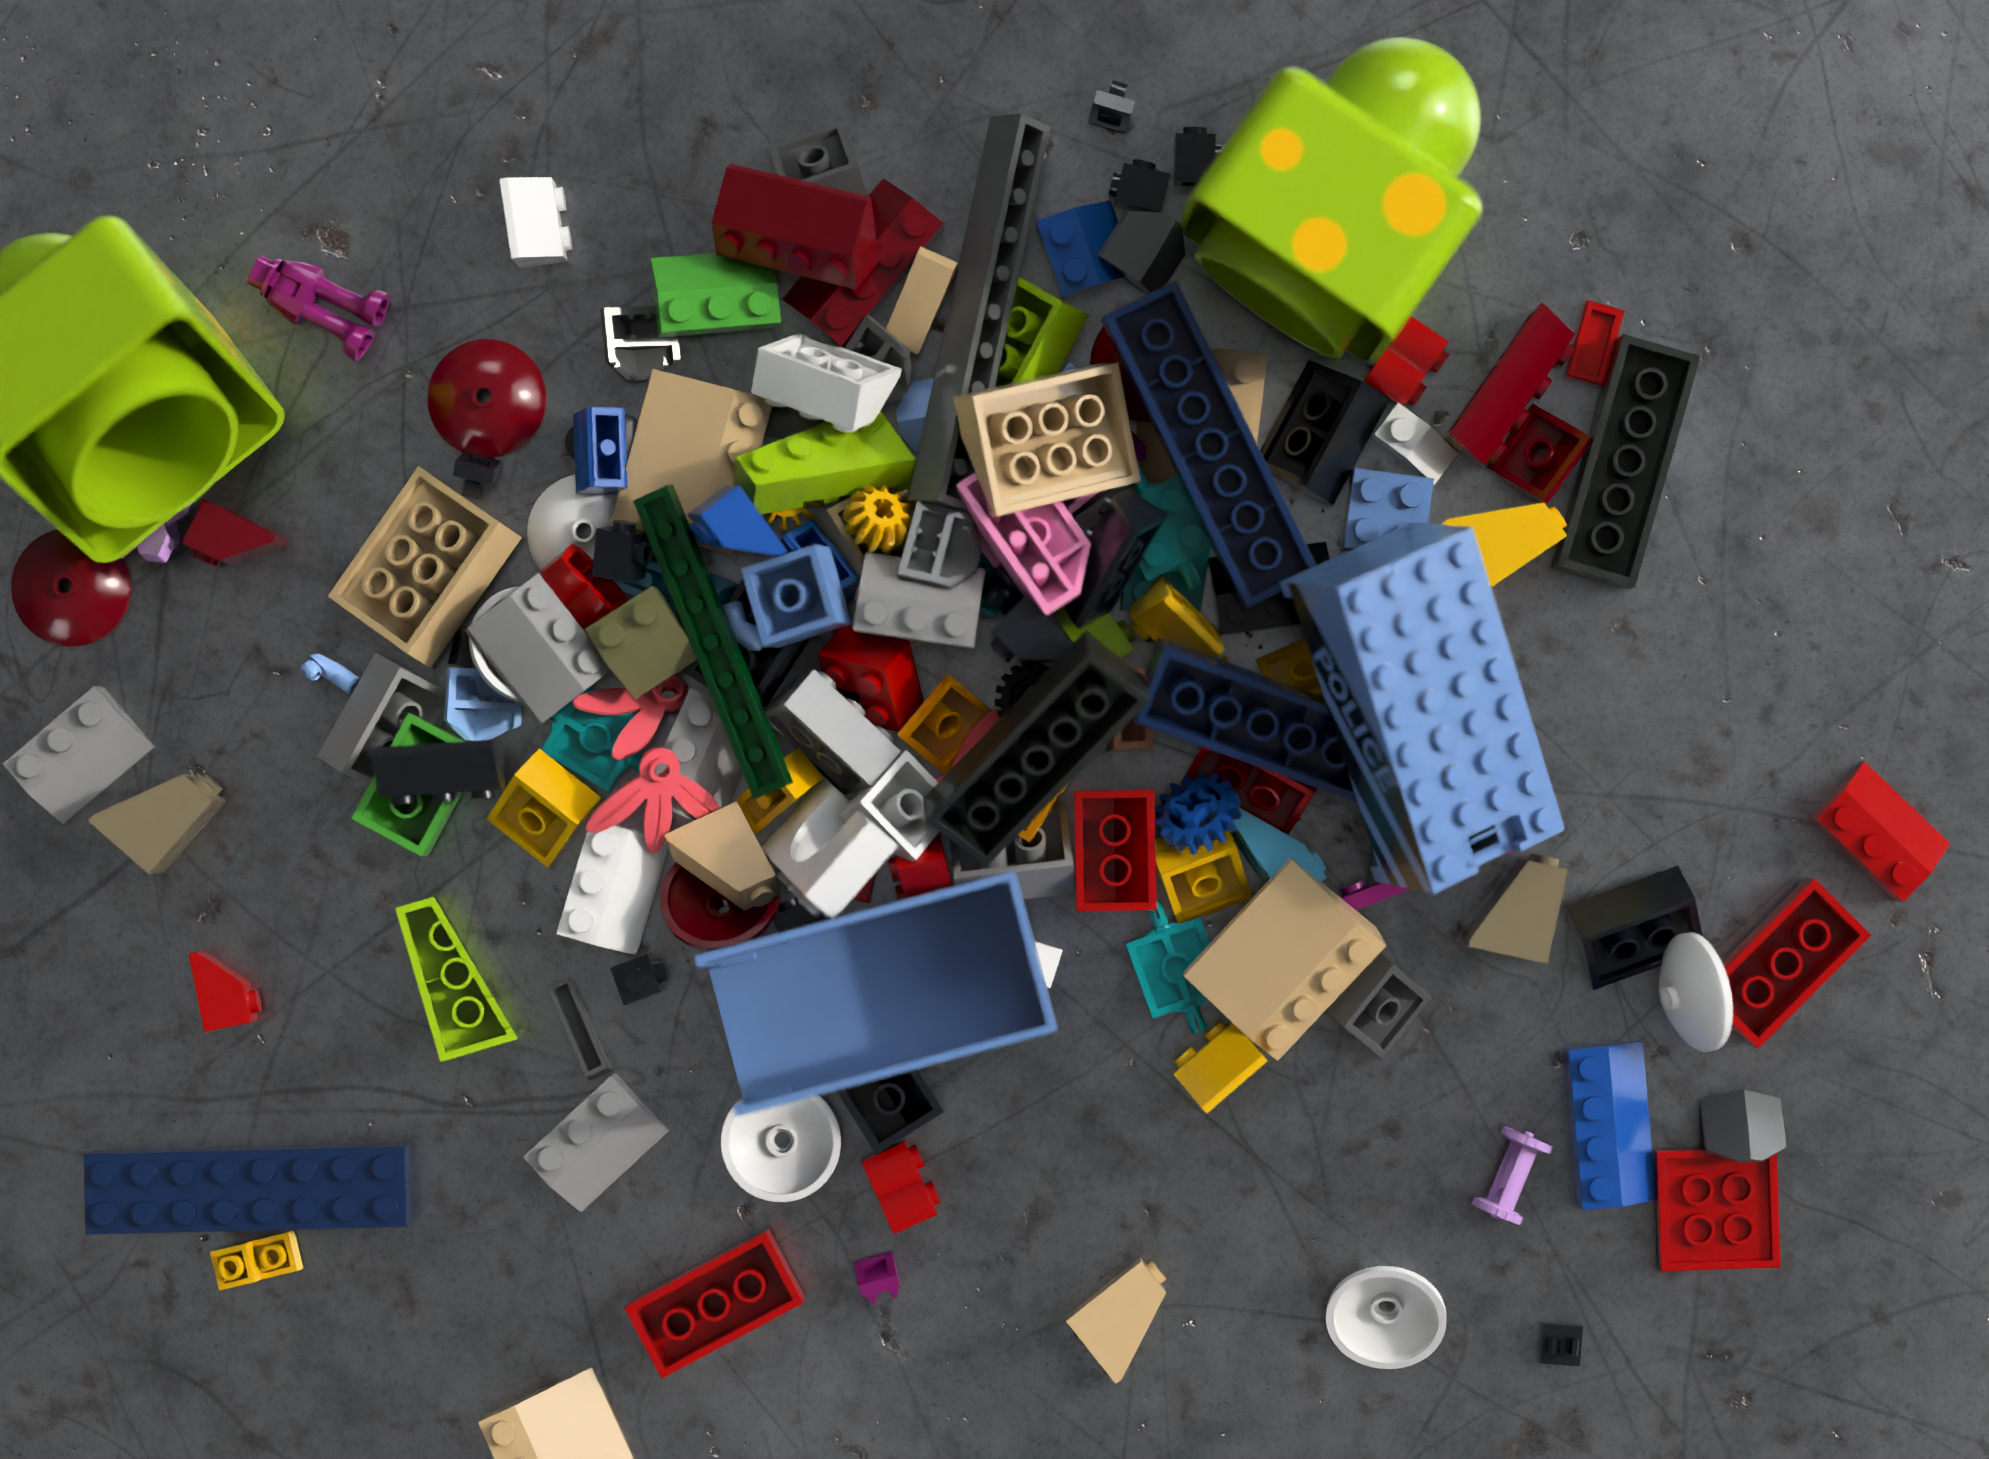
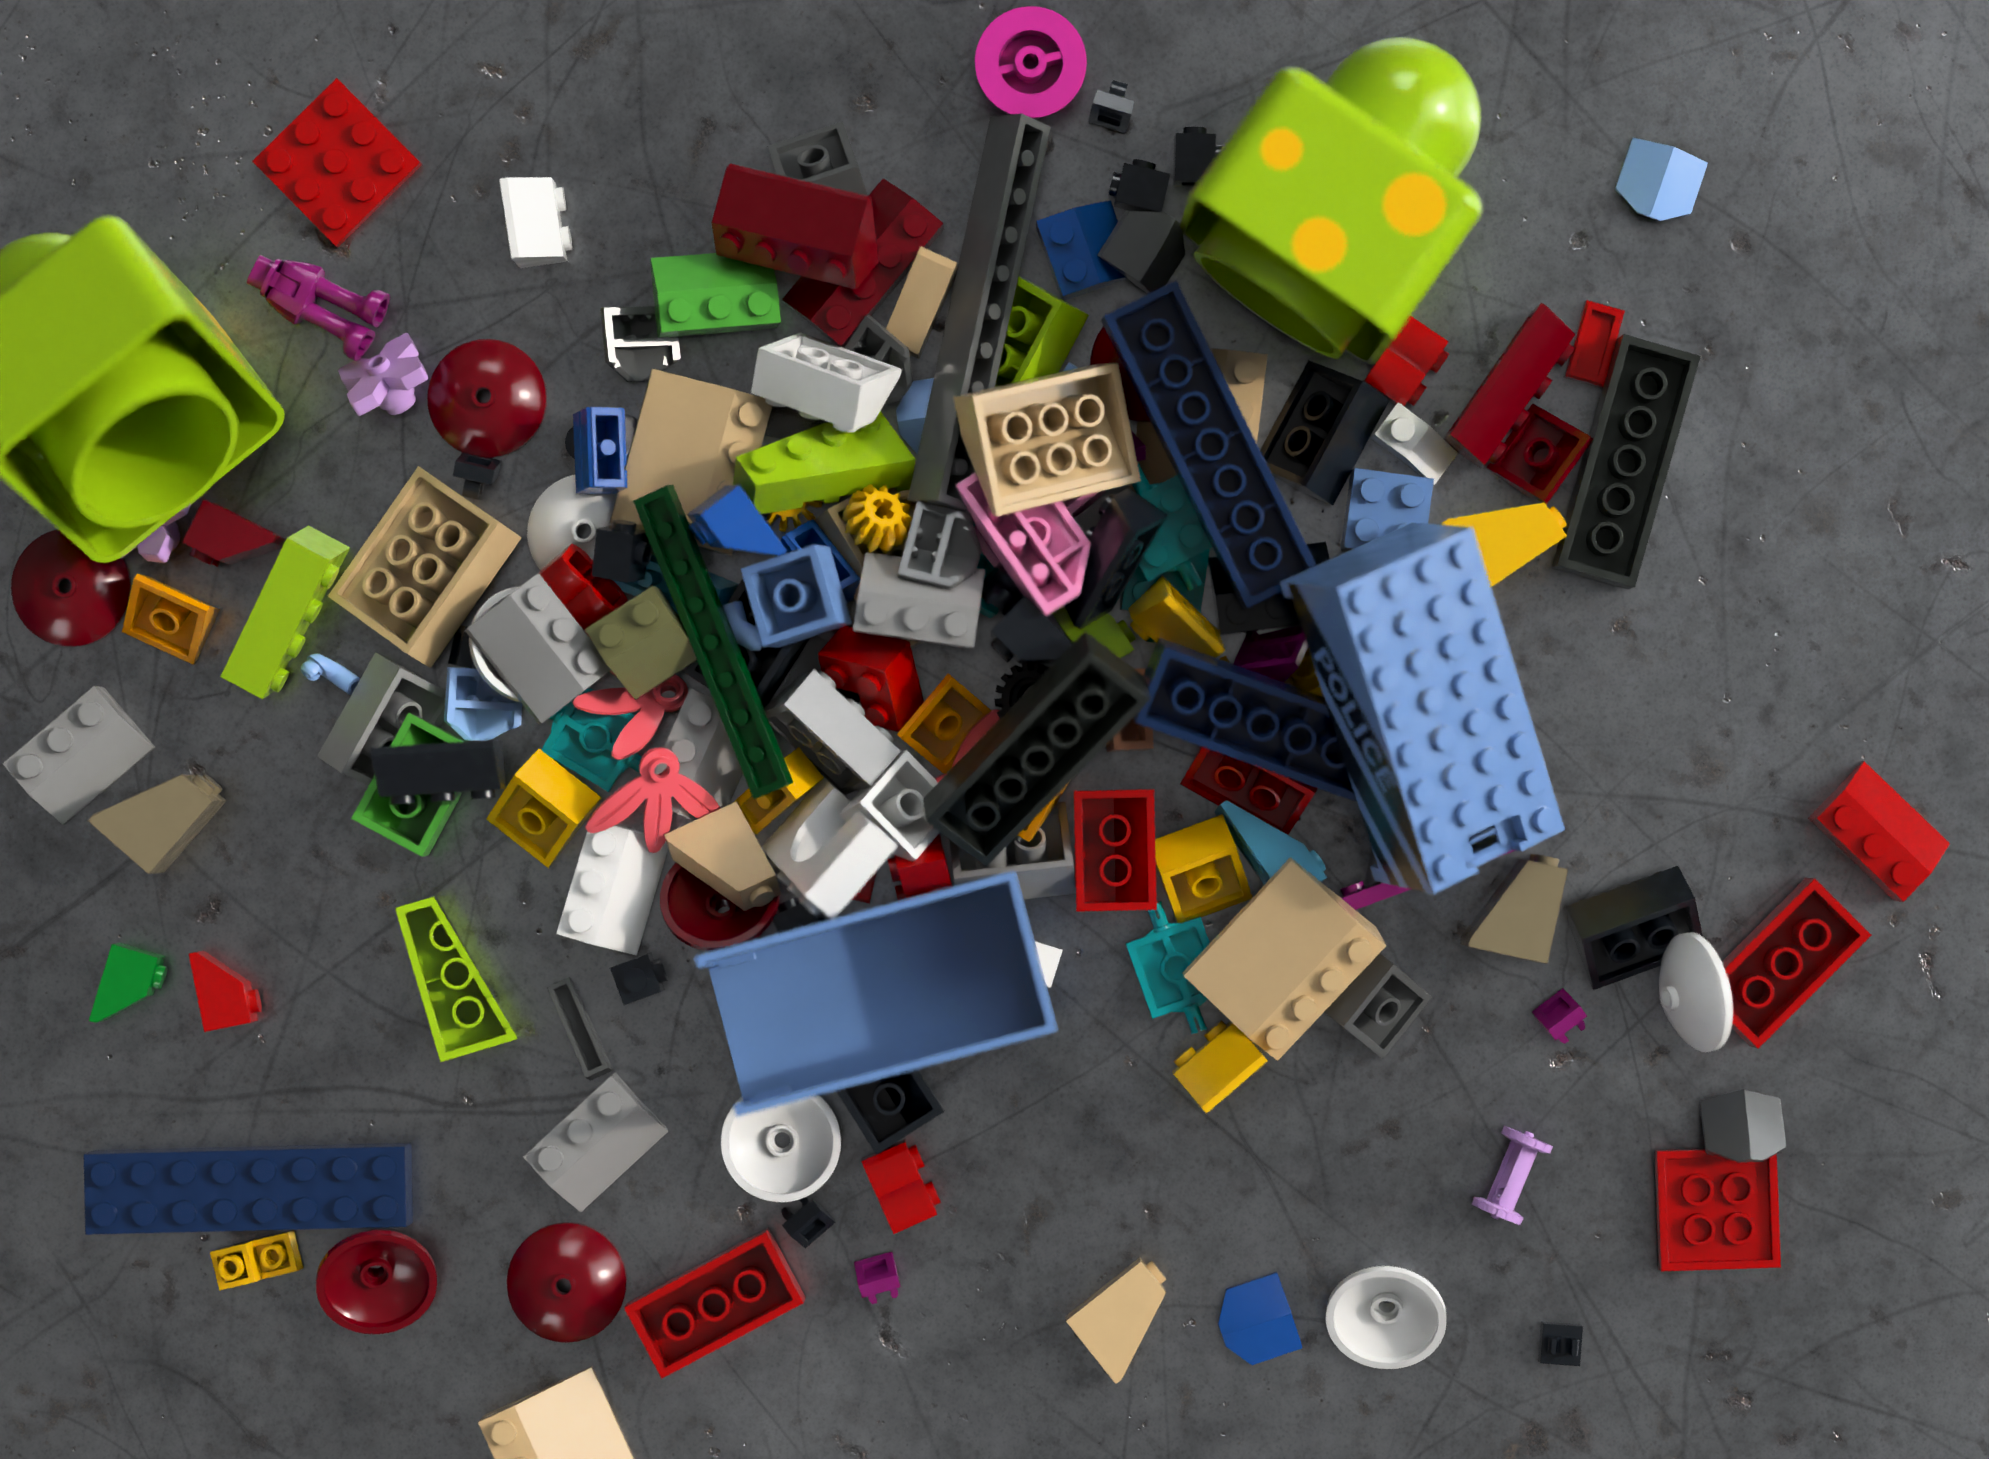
(127, 980): none -> green slope
(168, 618): none -> light orange slope
(284, 611): none -> lime wedge
(337, 162): none -> red plate
(377, 1298): none -> dark red dish
(385, 378): none -> lavender plant
(583, 1259): none -> dark red dish
(807, 1223): none -> black tile
(1030, 62): none -> dark pink piece
(1198, 812): blue gear -> none
(1258, 1320): none -> blue slope
(1273, 653): none -> magenta slope
(1560, 1015): none -> magenta tile
(1609, 1125): blue slope -> none
(1660, 179): none -> light blue slope

